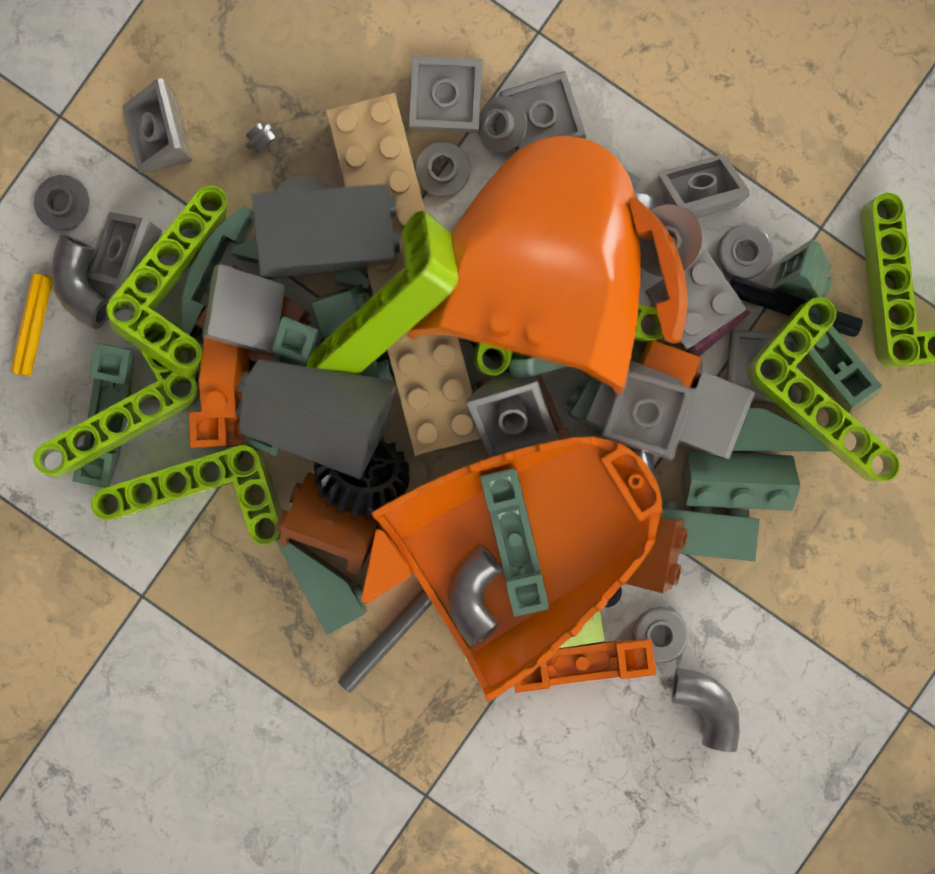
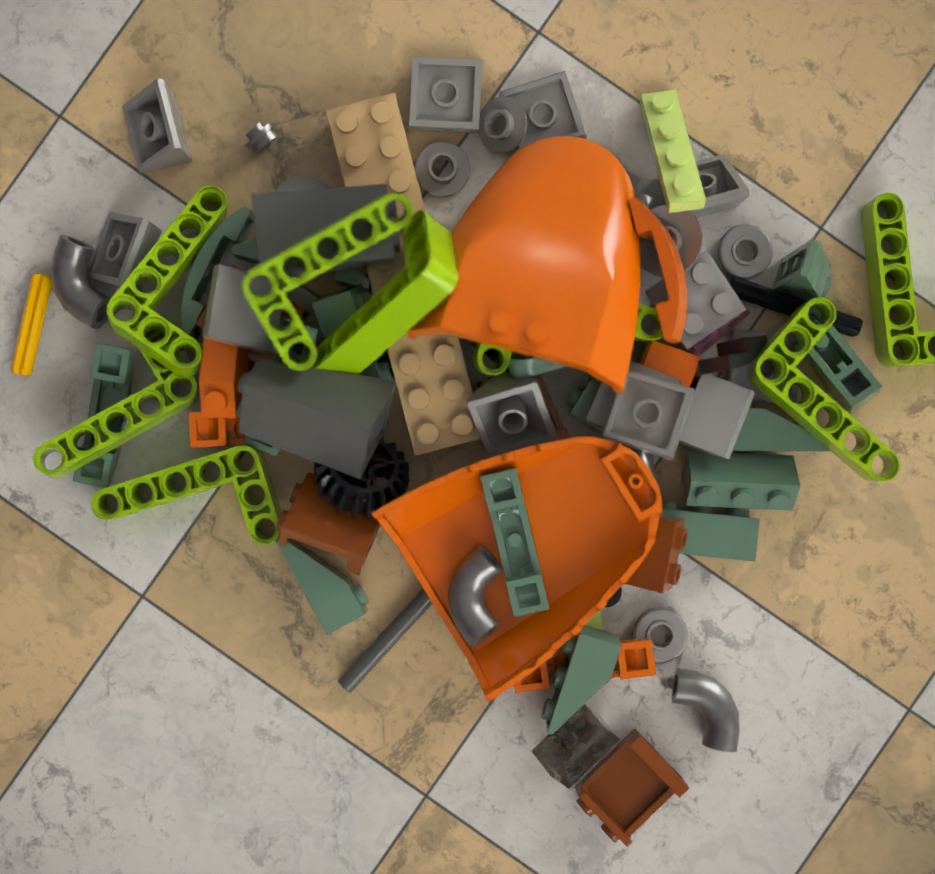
(73, 213): flat silver piece -> none
(314, 265): none -> lime beam
(385, 568): orange slope -> none
(575, 746): none -> clear smoke brick
(585, 671): none -> sand green slope
(628, 787): none -> dark orange panel
(672, 151): none -> yellowish green plate
(733, 354): none -> black slope

